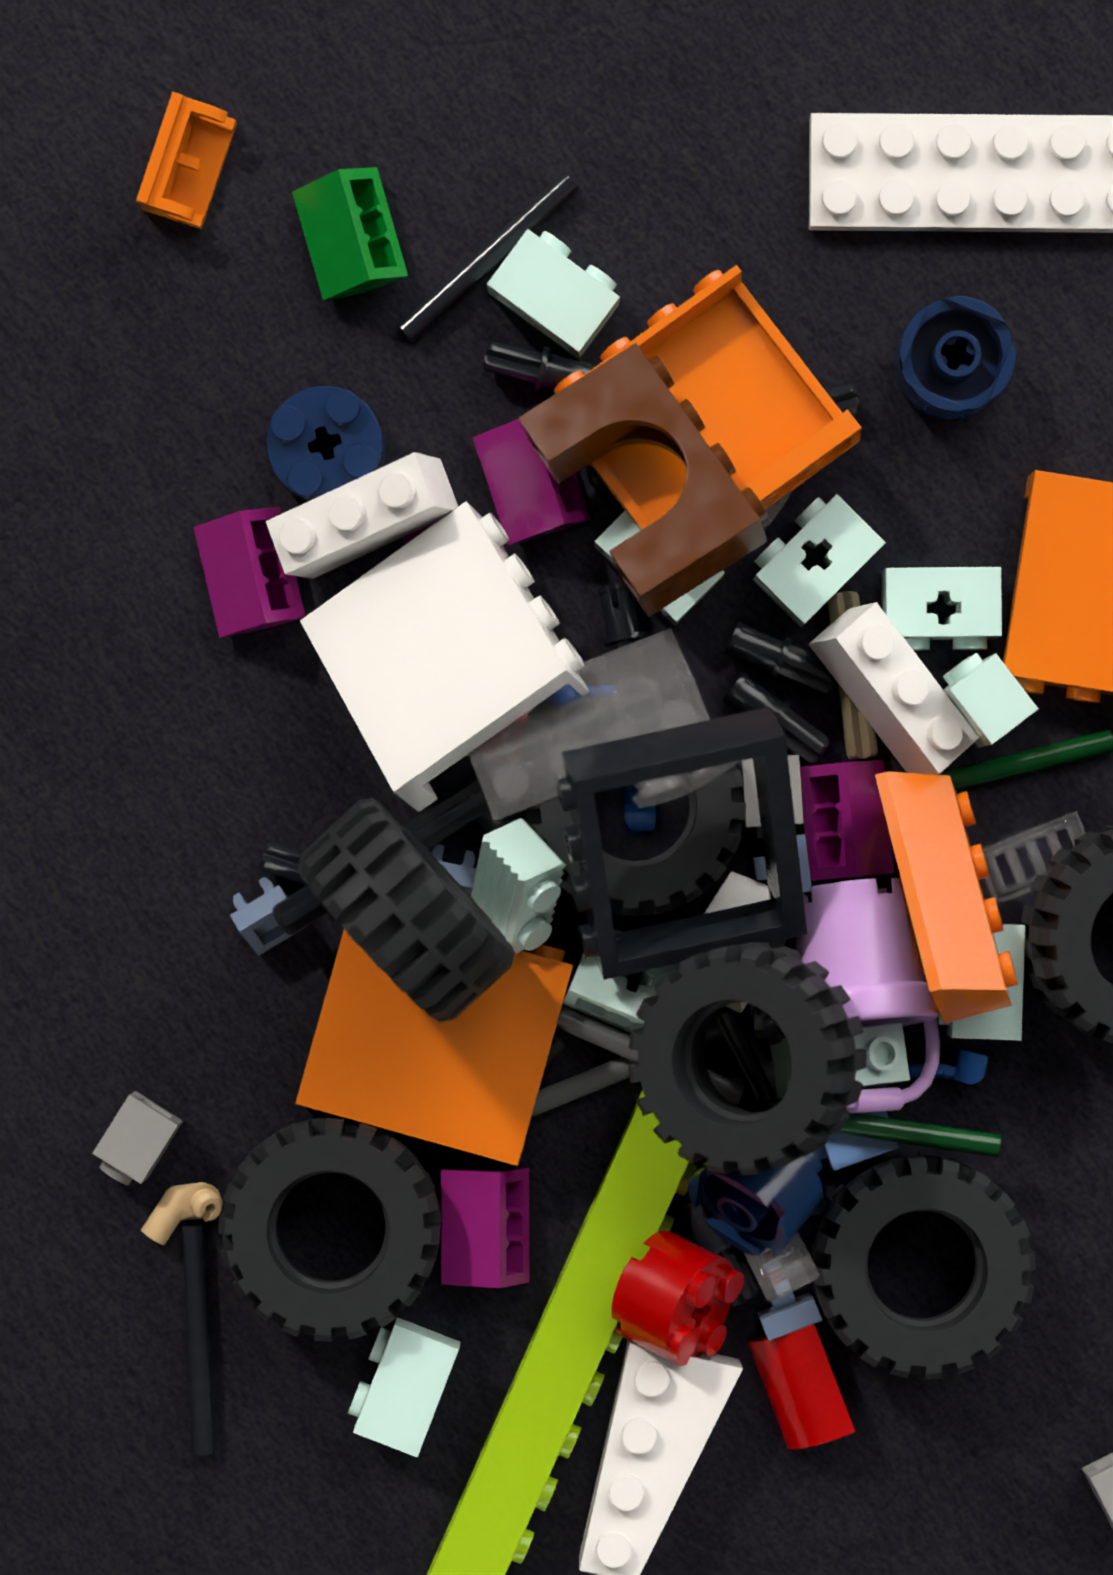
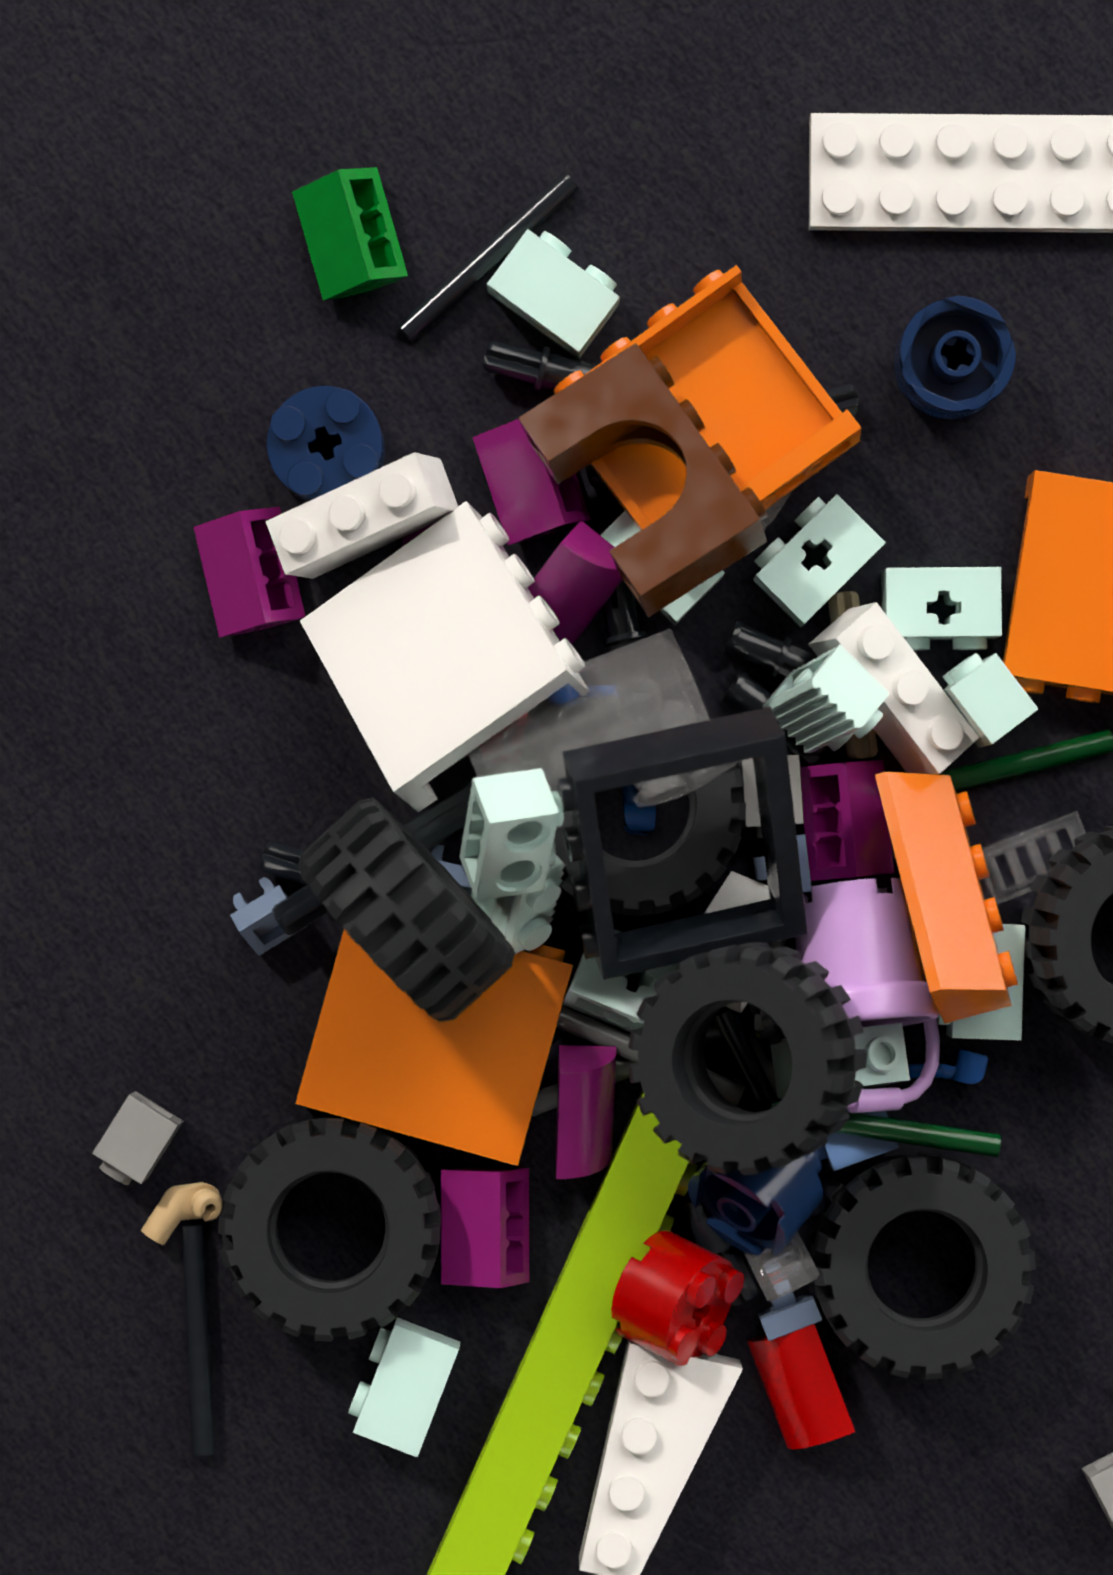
(186, 161): orange hinge -> none
(510, 833): none -> light aqua brick
(577, 581): none -> magenta brick
(584, 1110): none -> magenta brick
(828, 701): none -> light aqua brick

